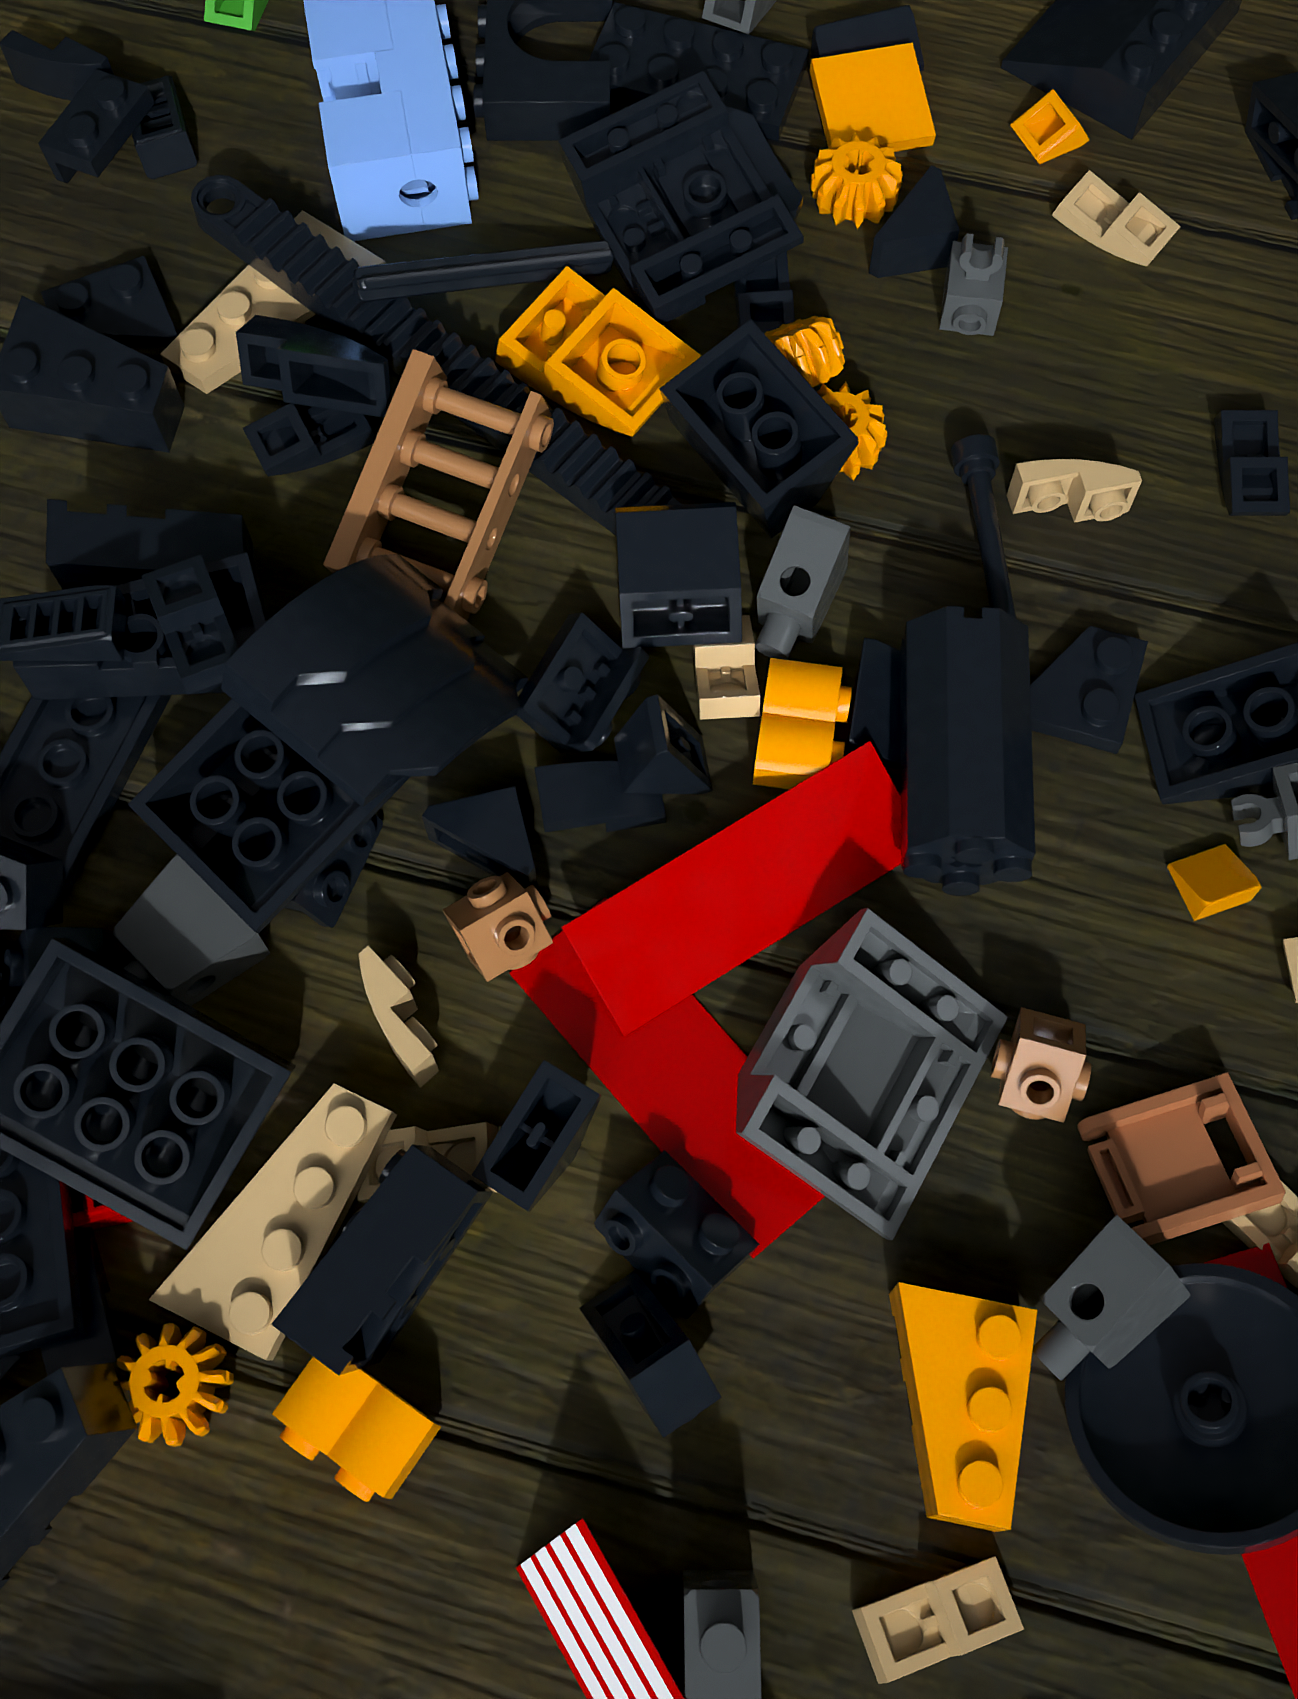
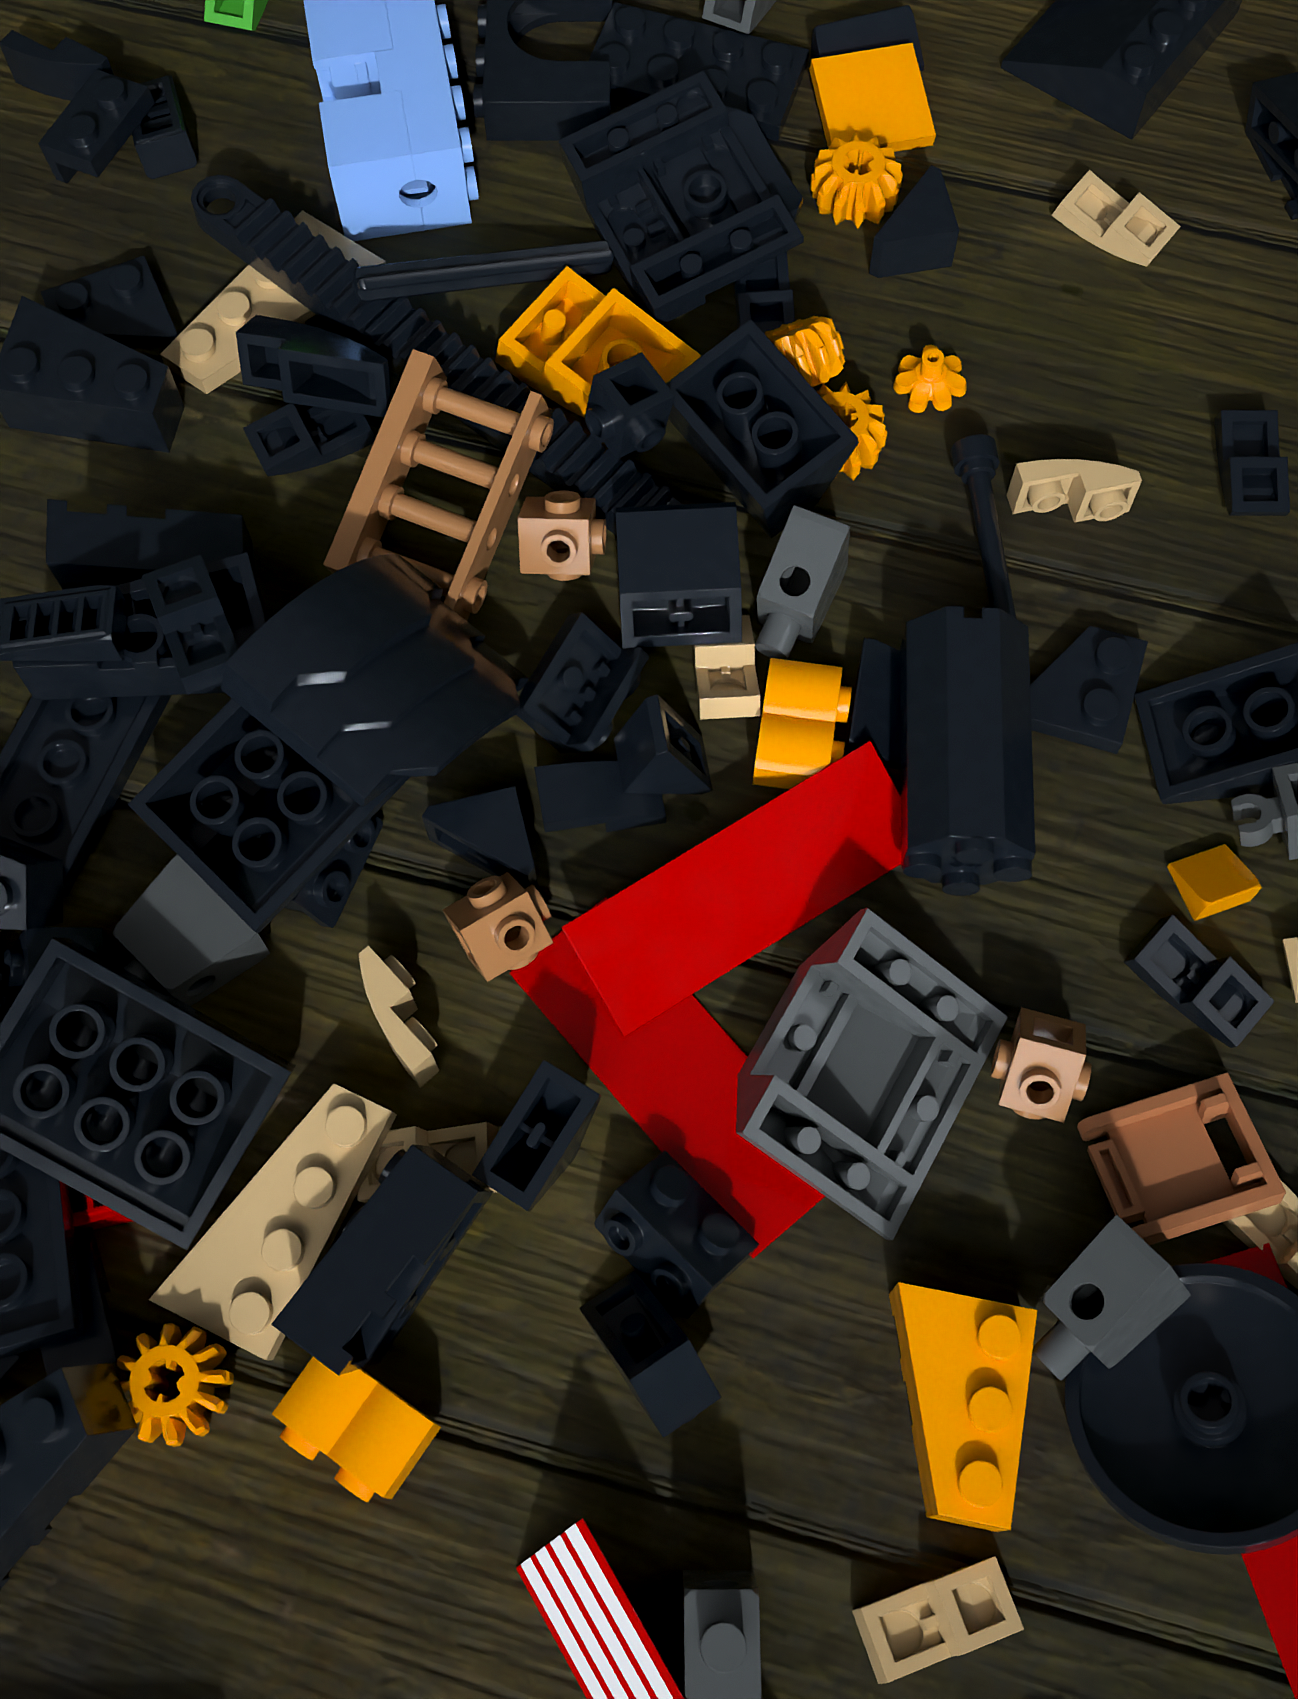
(560, 535): none -> medium nougat brick
(629, 406): none -> black brick
(930, 379): none -> light orange plant
(974, 287): dark grey brick -> none
(1049, 129): light orange slope -> none
(1196, 983): none -> black slope

